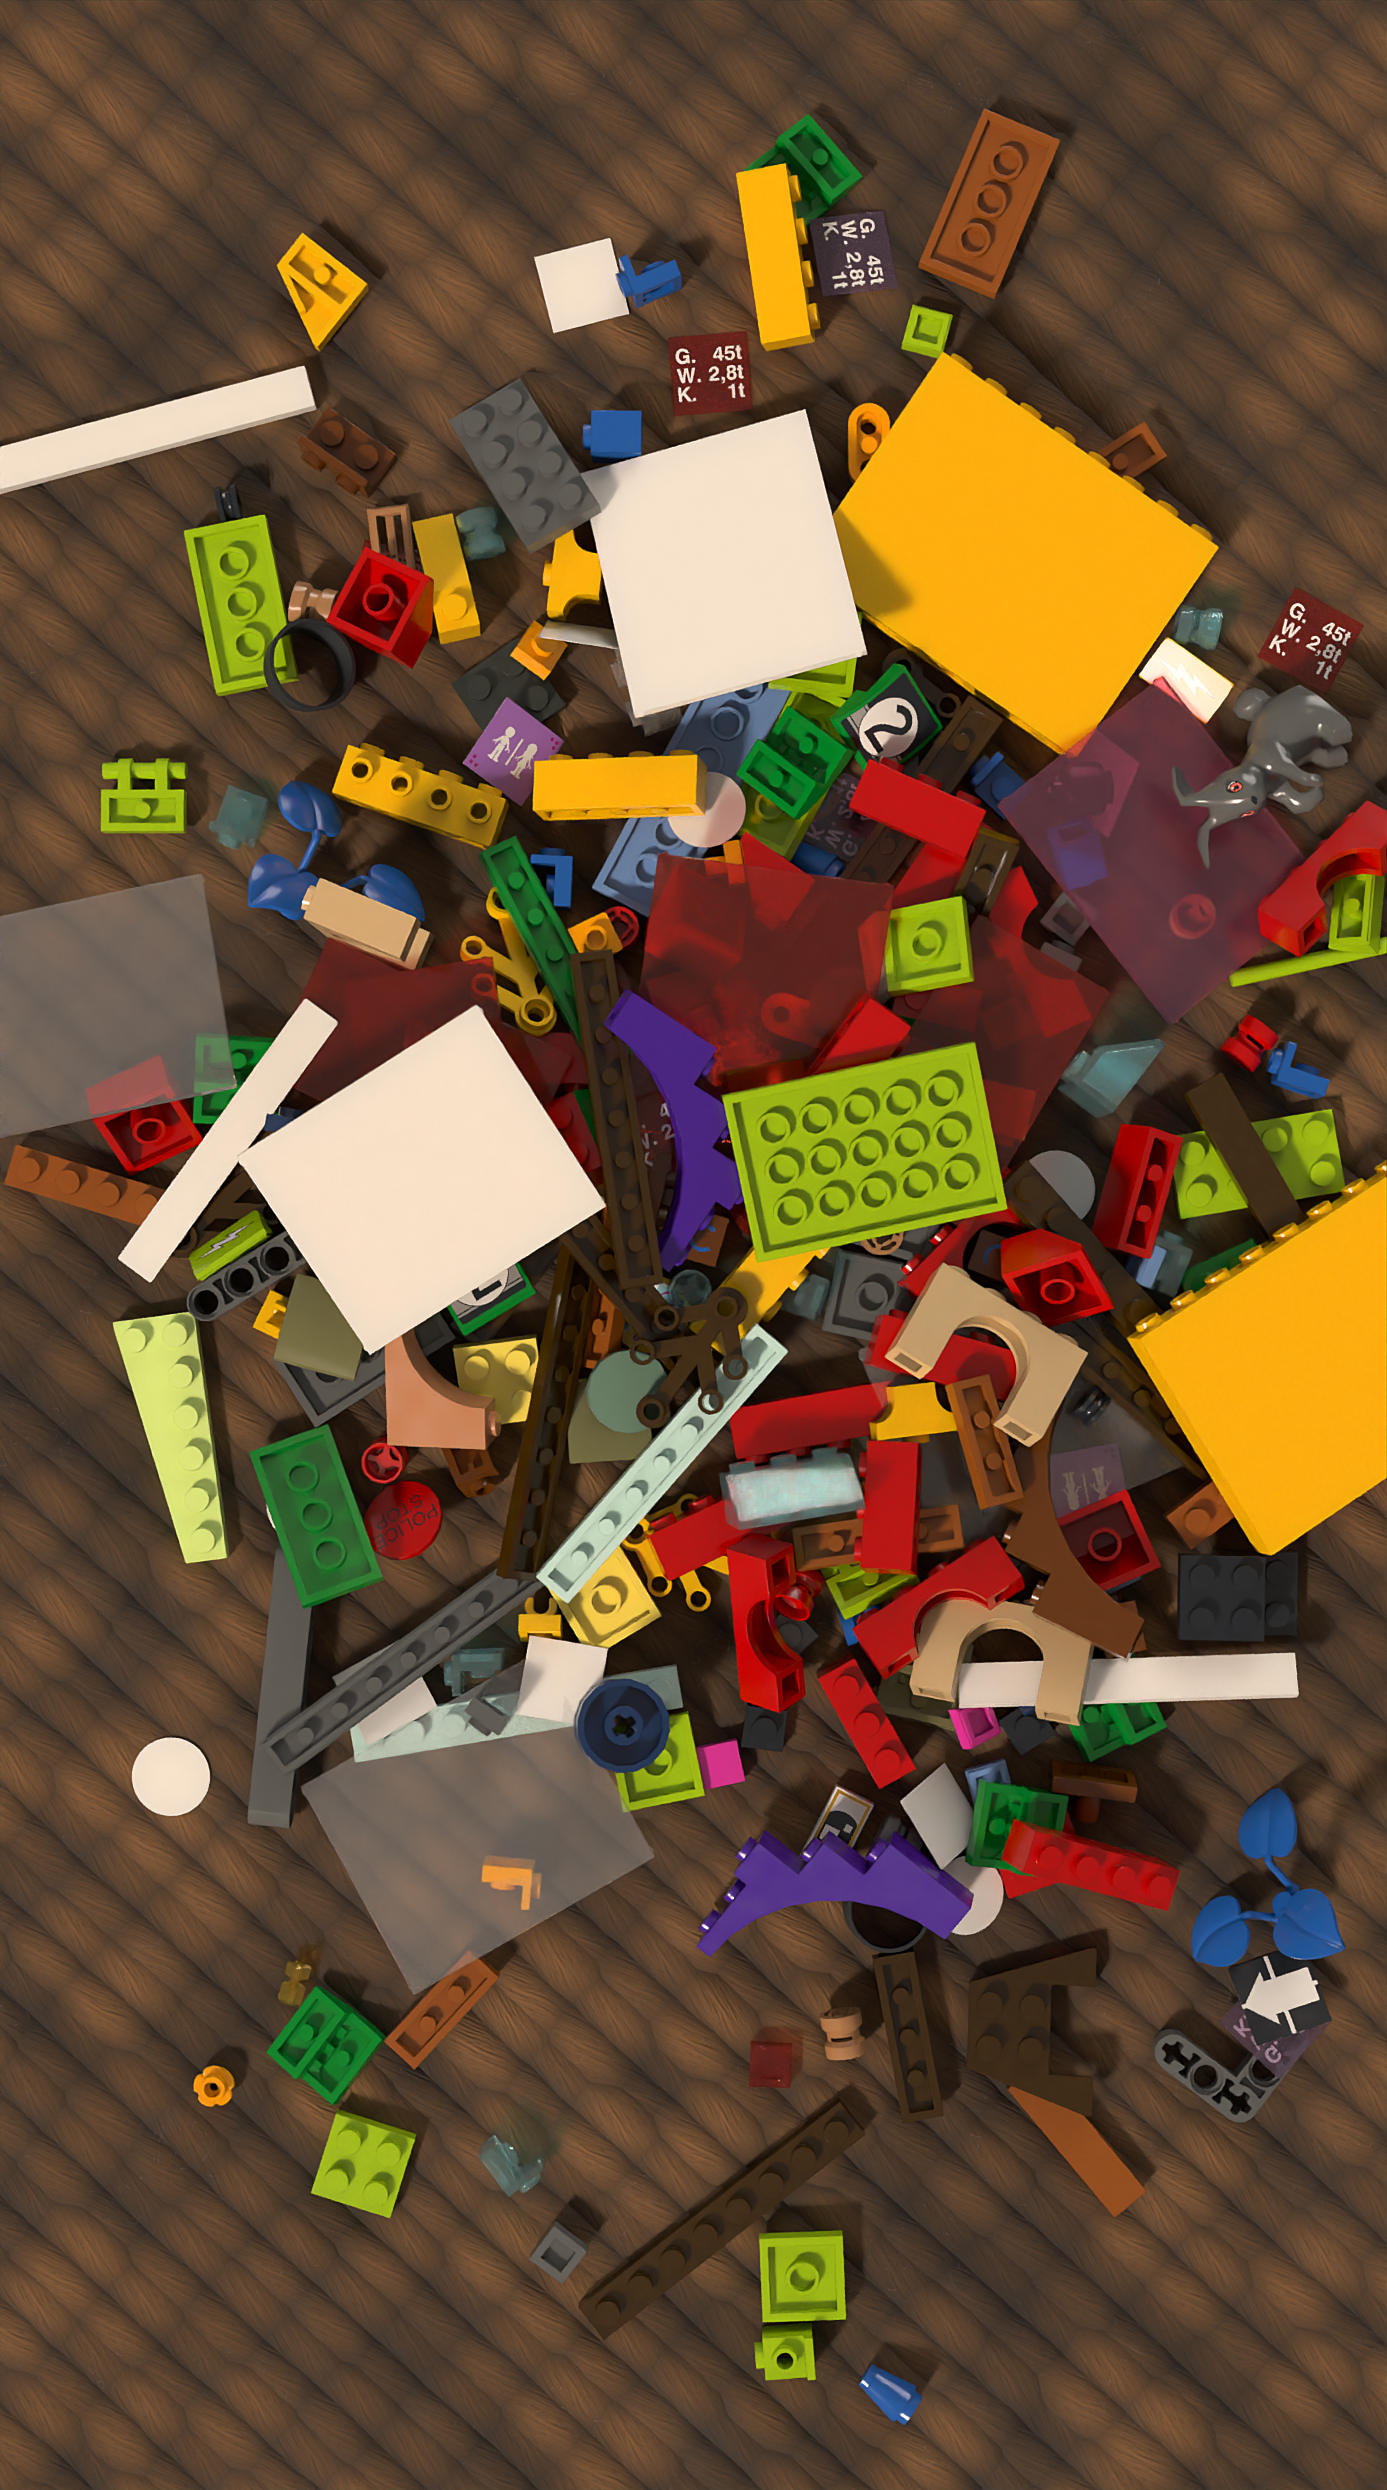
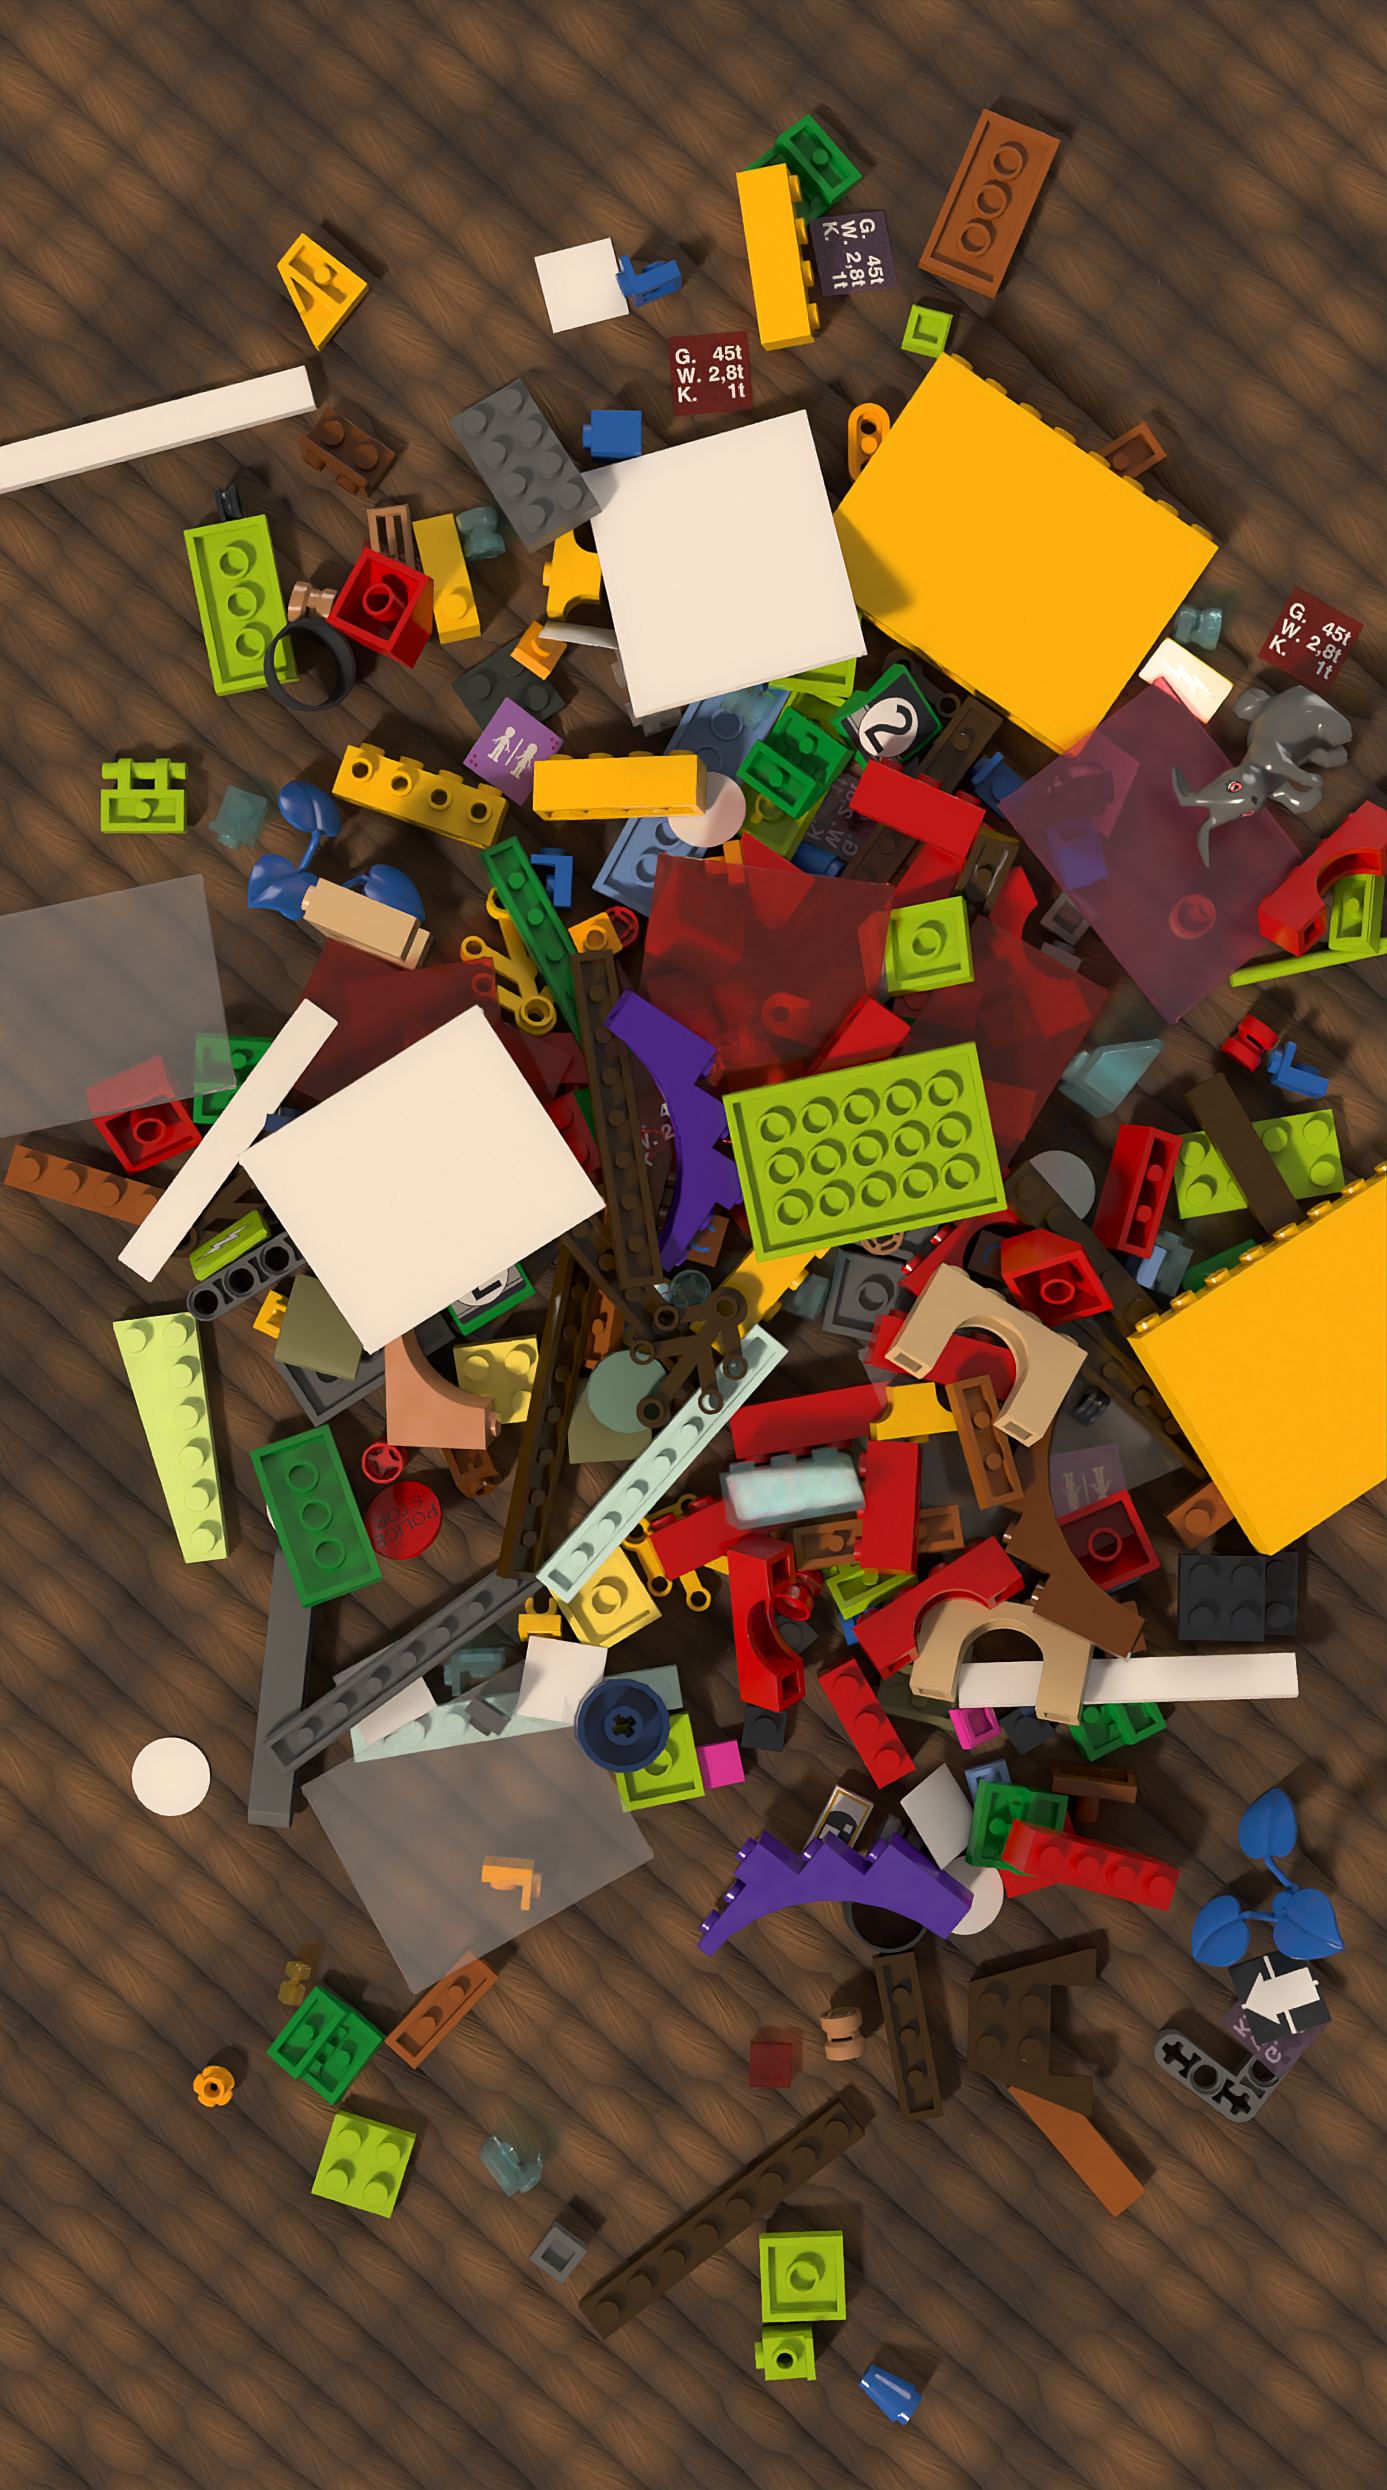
(750, 705): none -> clear light blue wheel

